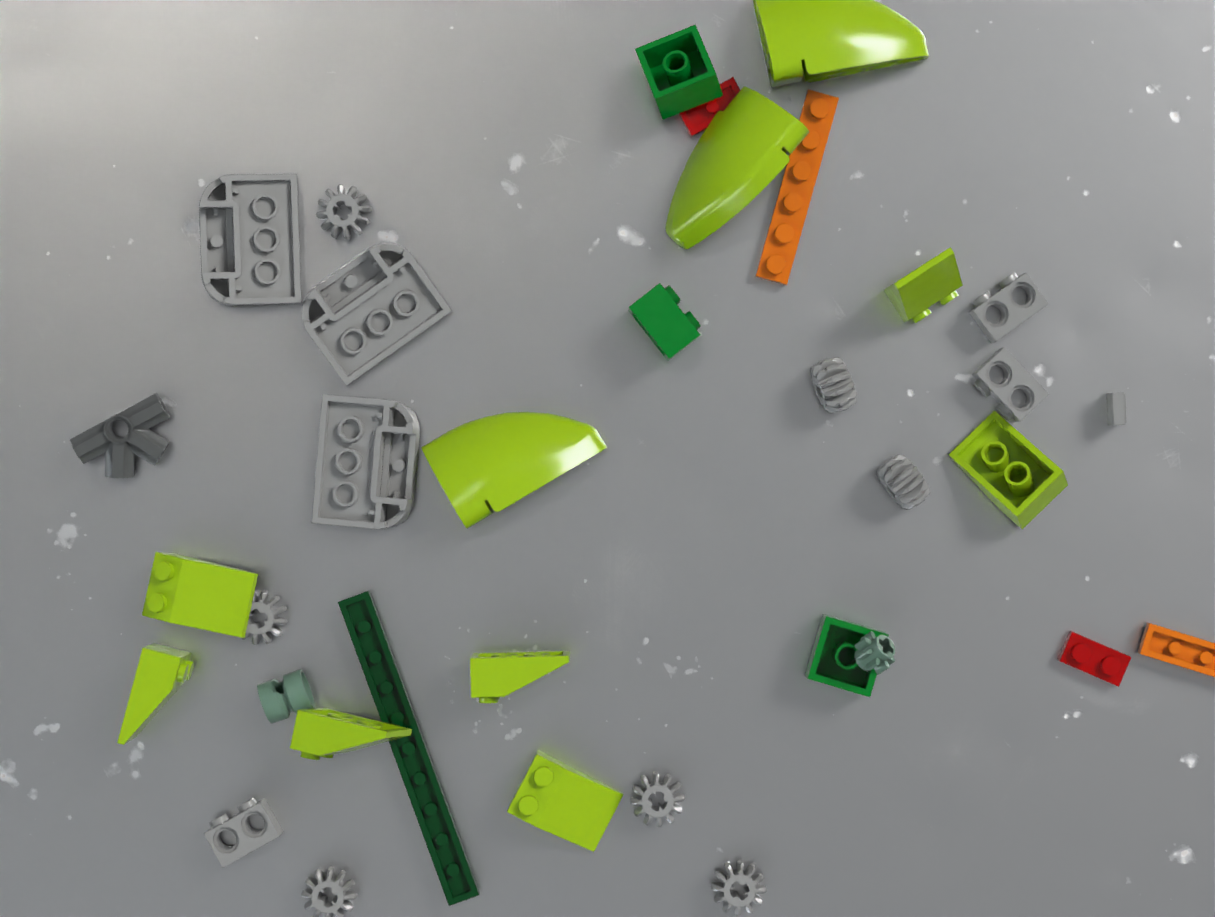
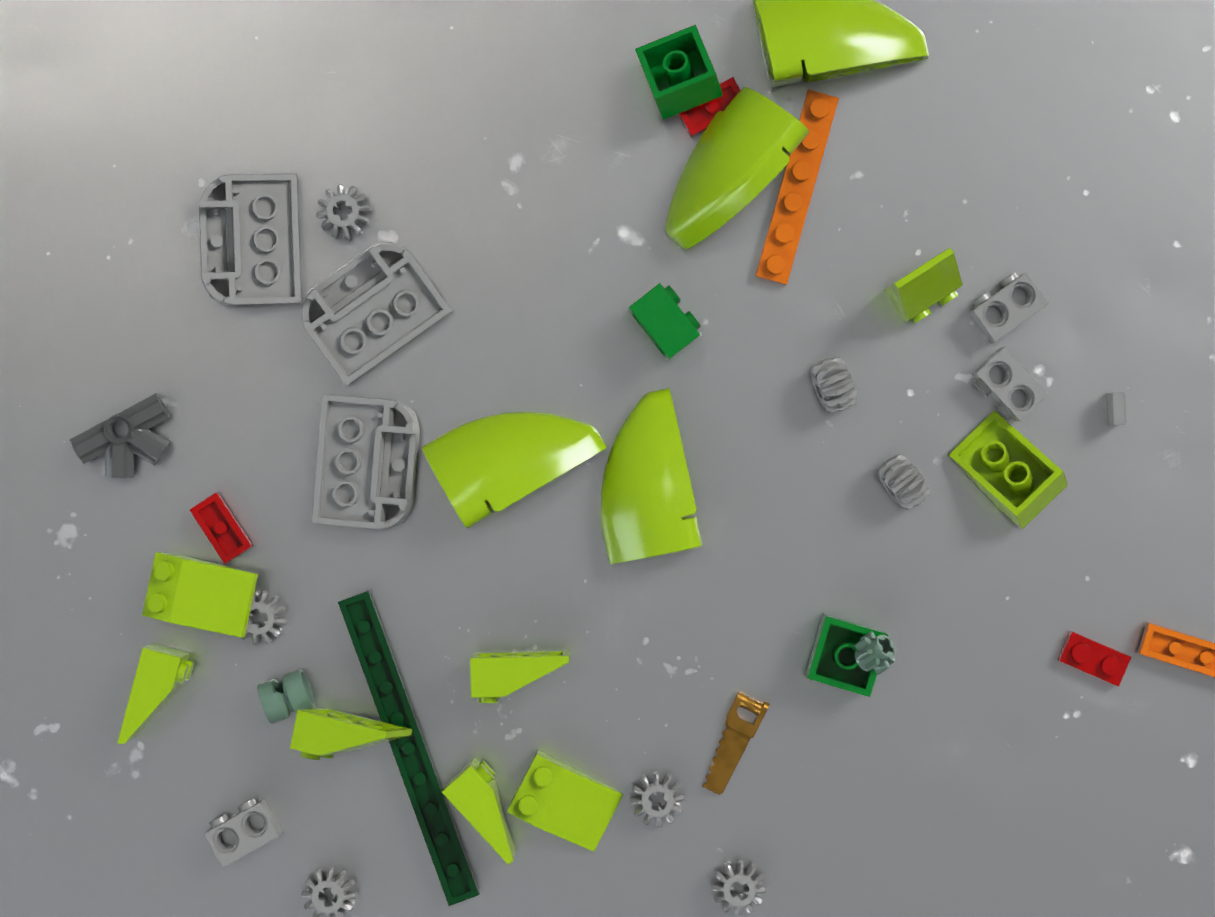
(221, 527): none -> red plate
(479, 801): none -> lime slope
(648, 486): none -> lime panel
(734, 741): none -> pearl gold piece

